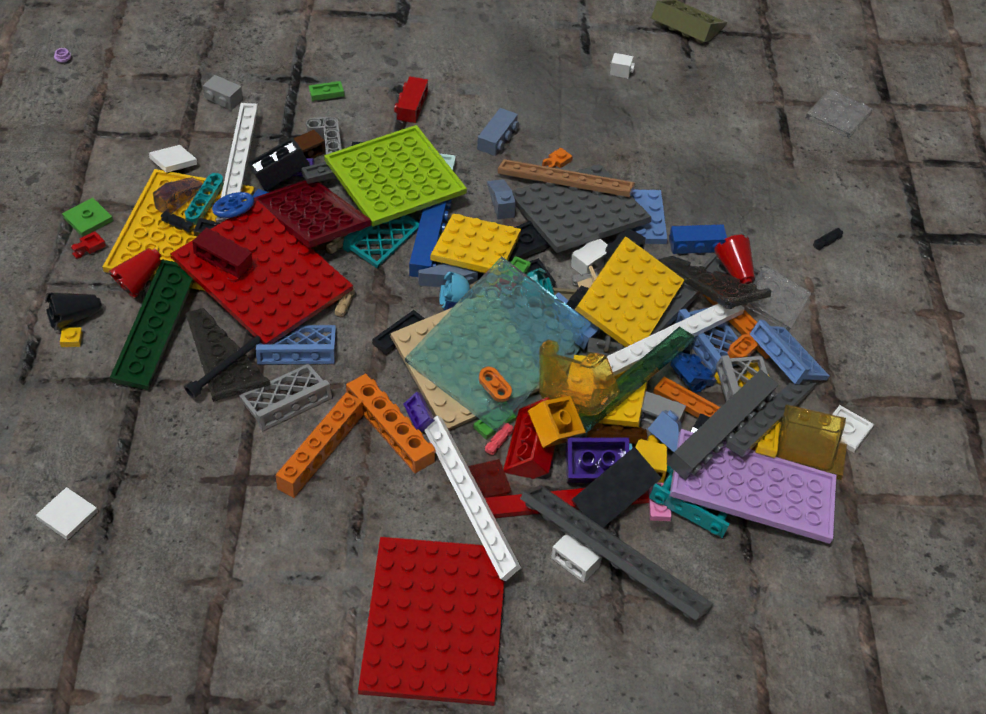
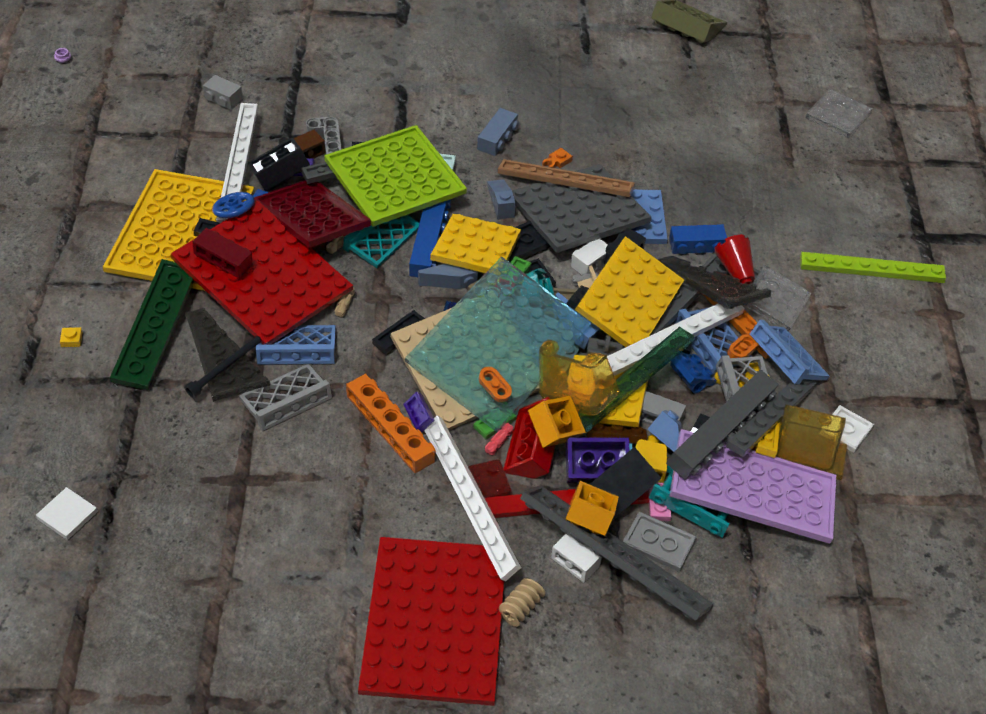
(70, 308): black cone -> none
(87, 217): bright green plate -> none
(90, 243): red plate -> none
(136, 271): red cone -> none
(172, 158): white tile -> none
(175, 194): slope -> none
(177, 221): black axle -> none
(200, 197): teal beam -> none
(319, 445): orange brick -> none
(326, 90): bright green plate -> none
(411, 99): red brick -> none
(454, 288): medium azure cylinder -> none
(521, 601): none -> tan piece
(592, 508): none -> light orange brick
(622, 65): white brick -> none
(659, 541): none -> light grey tile
(694, 403): orange plate -> none
(828, 238): black axle -> none
(872, 267): none -> lime plate

